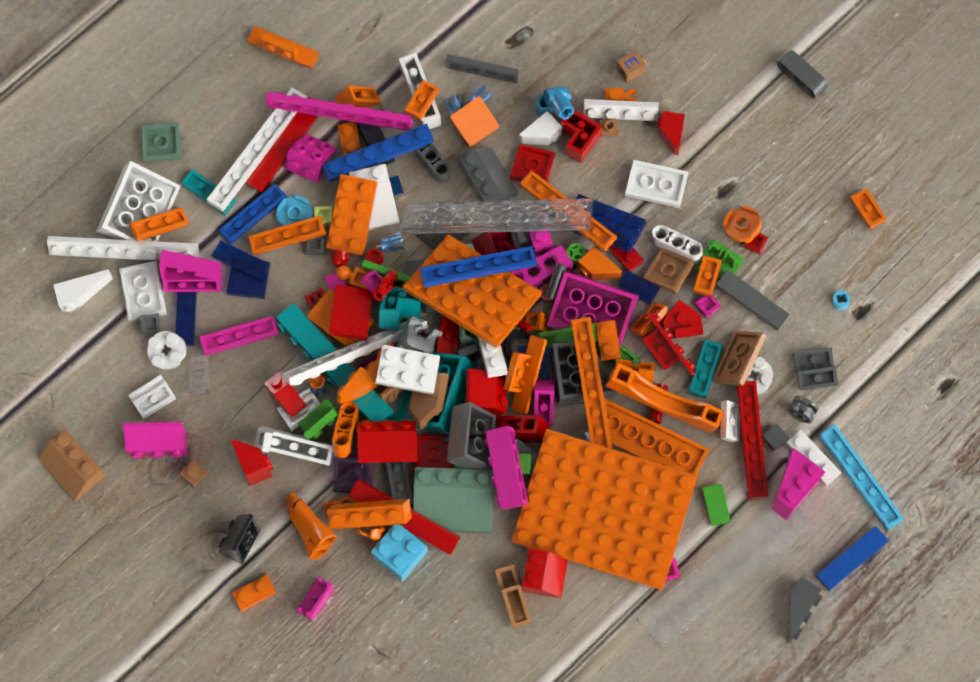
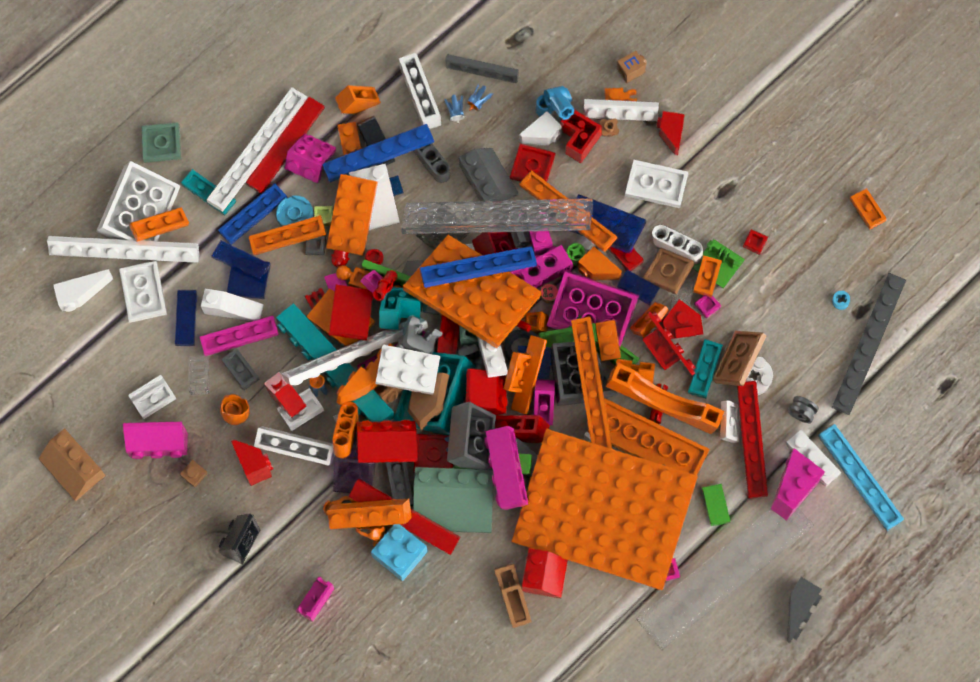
(150, 323): dark grey plate -> none
(156, 347): white plate -> none
(189, 273): dark pink wedge -> none
(230, 306): none -> white slope
(234, 409): none -> orange hair
(240, 369): none -> dark grey plate
(254, 592): orange plate -> none
(267, 441): white tile -> none
(283, 47): orange bracket -> none
(314, 533): orange piece -> none
(318, 418): bright green bracket -> none
(339, 111): dark pink plate -> none
(387, 242): flat silver piece -> none
(422, 100): orange plate -> none
(474, 121): orange tile -> none
(555, 281): dark grey axle -> none
(747, 232): orange plate -> none
(752, 300): dark grey tile -> none
(775, 437): dark grey tile -> none
(802, 74): dark grey beam -> none
(815, 369): dark grey slope -> none
(852, 558): blue tile -> none
(869, 344): none -> dark grey plate

